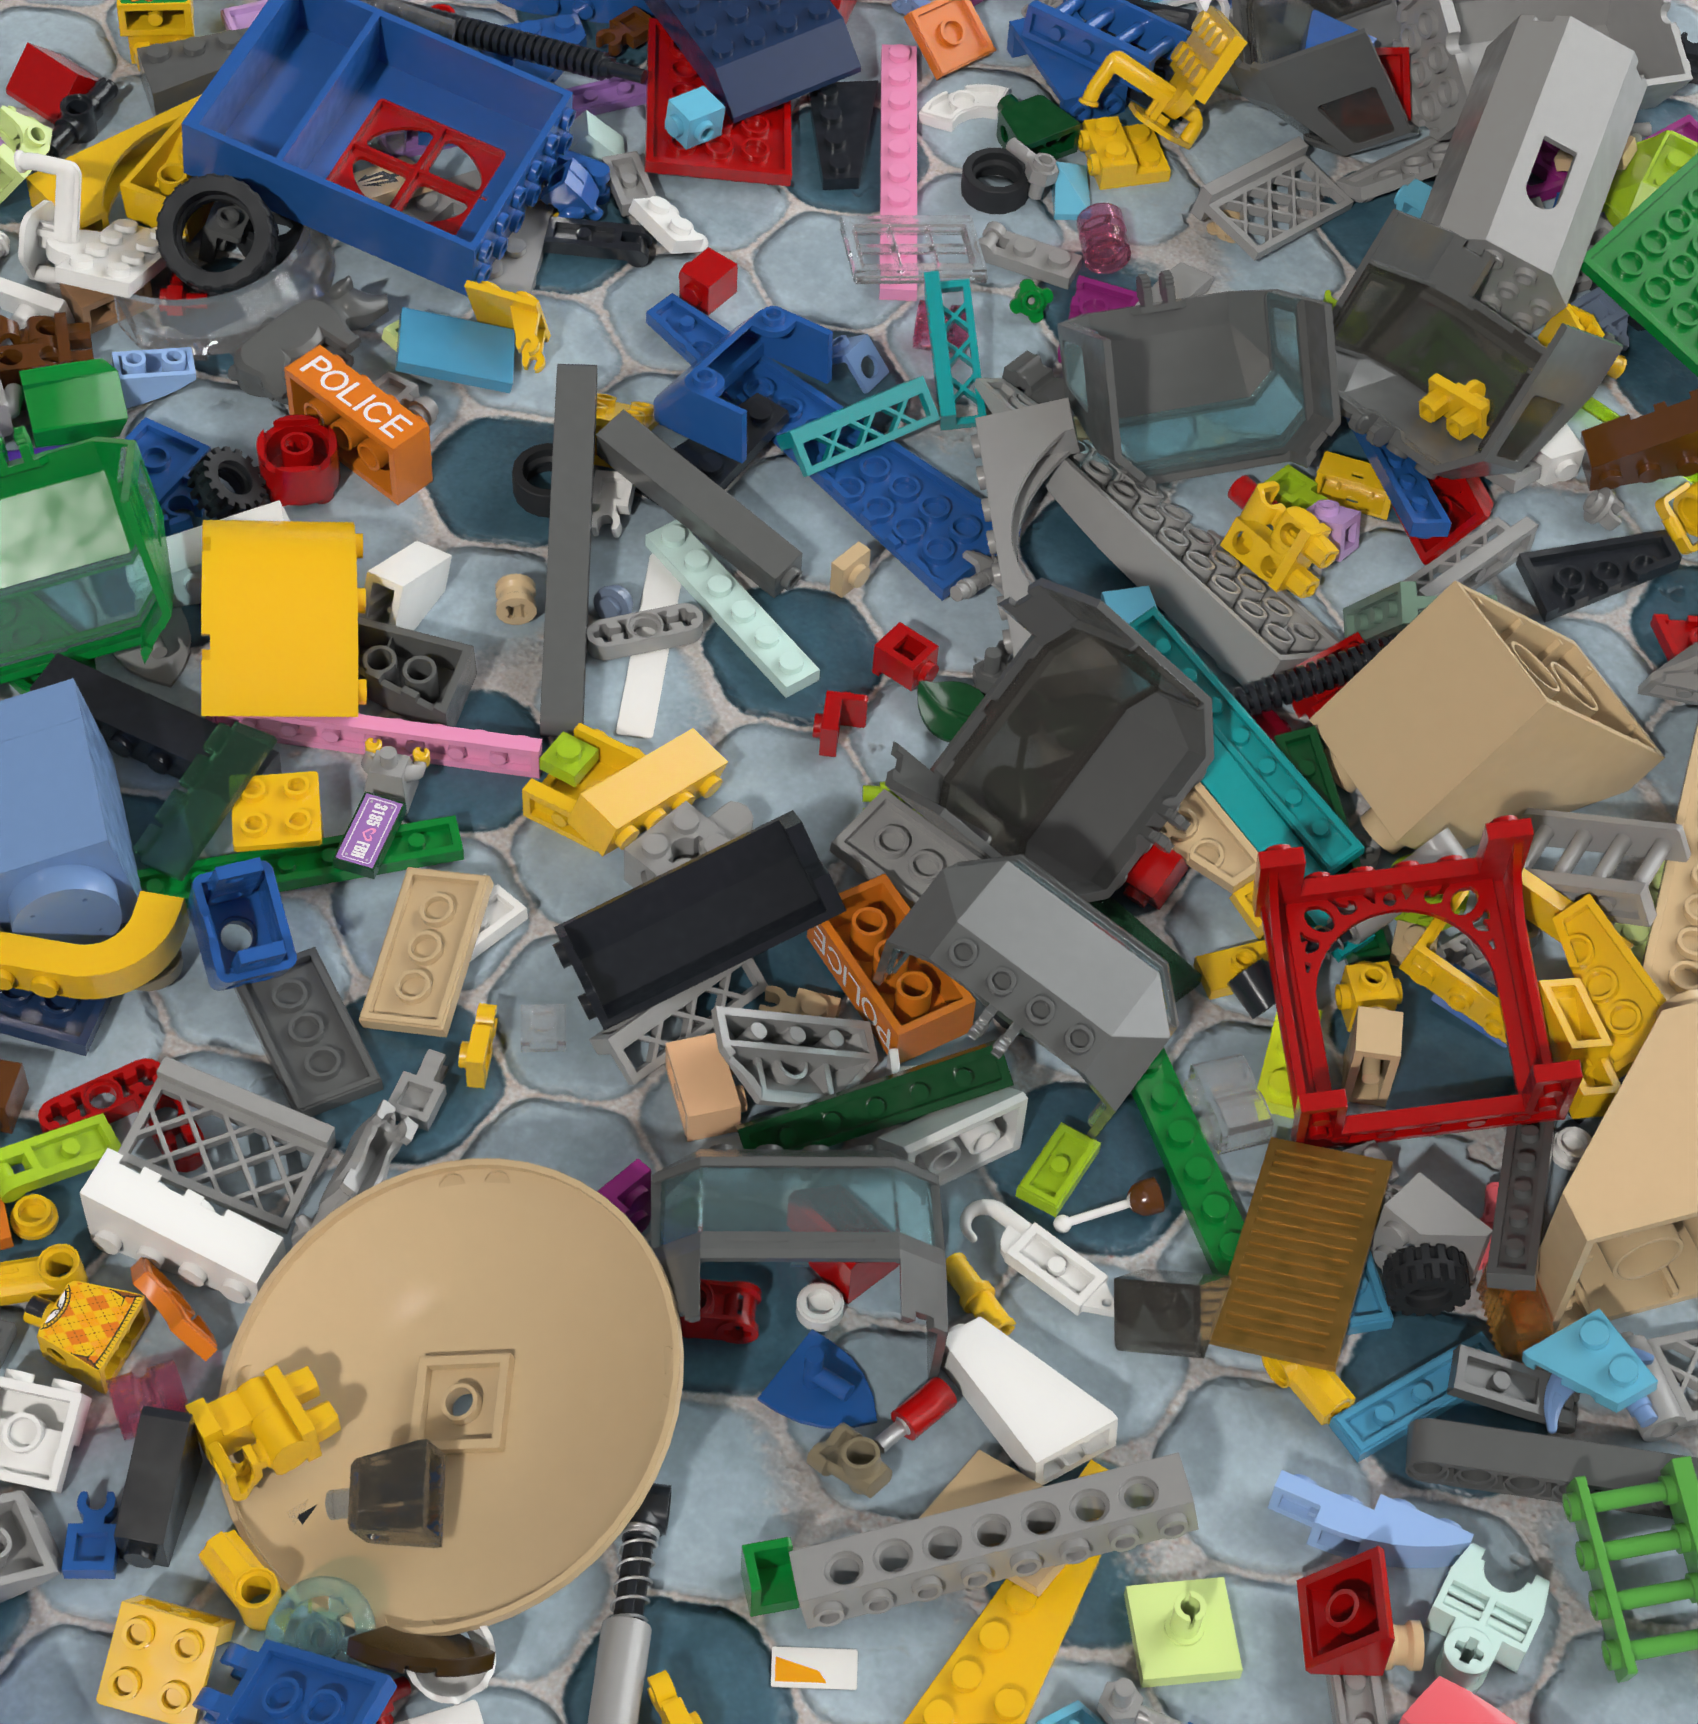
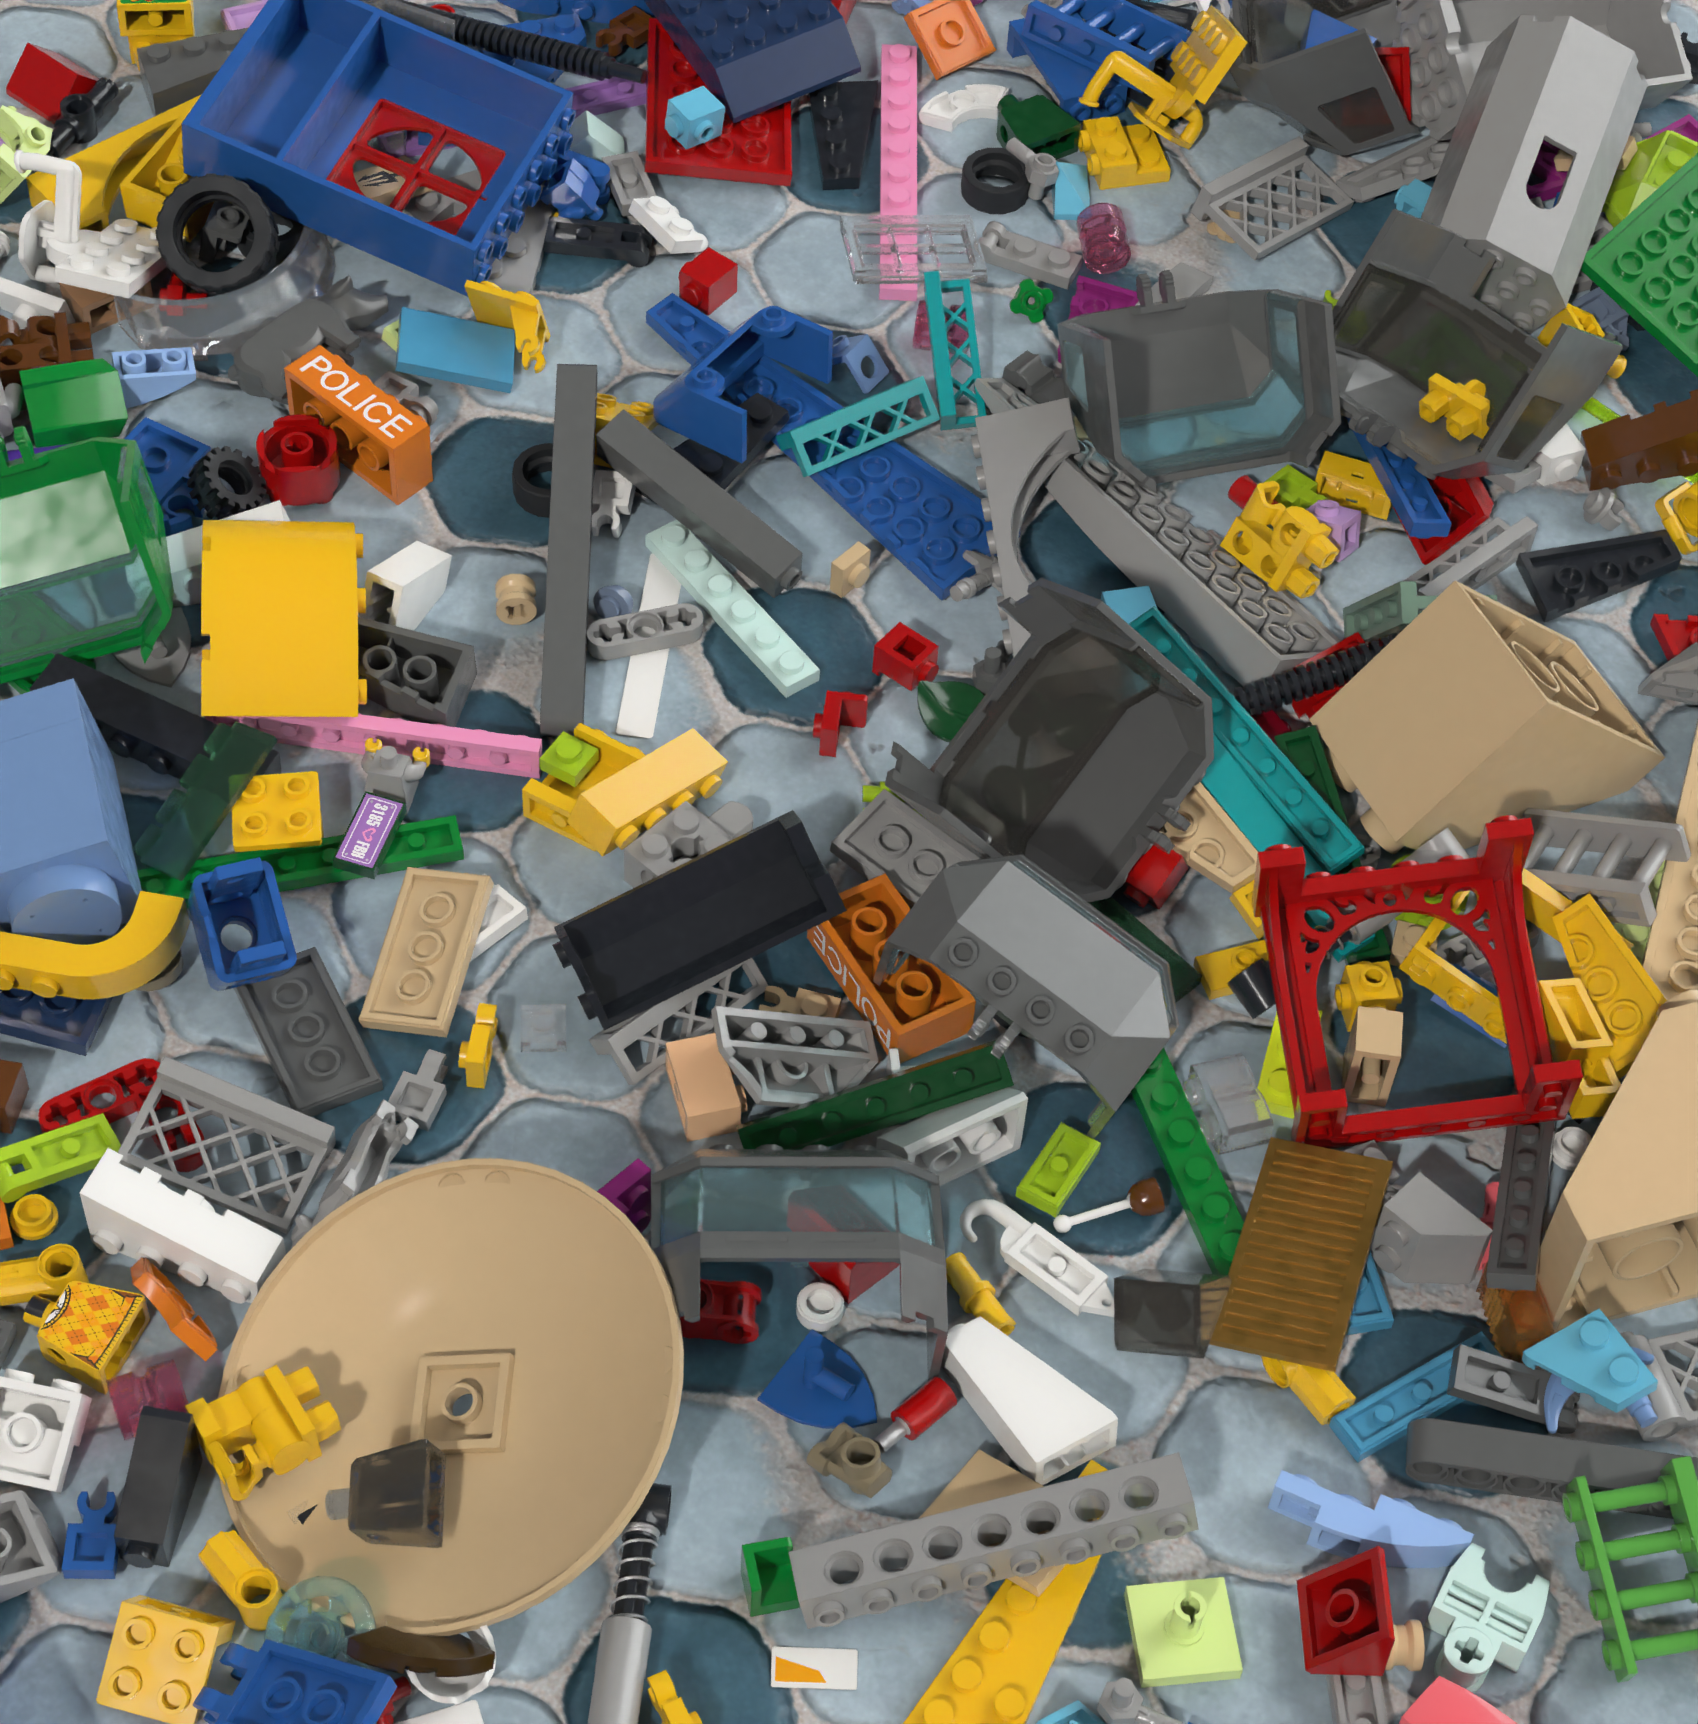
(1426, 1280): black tyre -> none

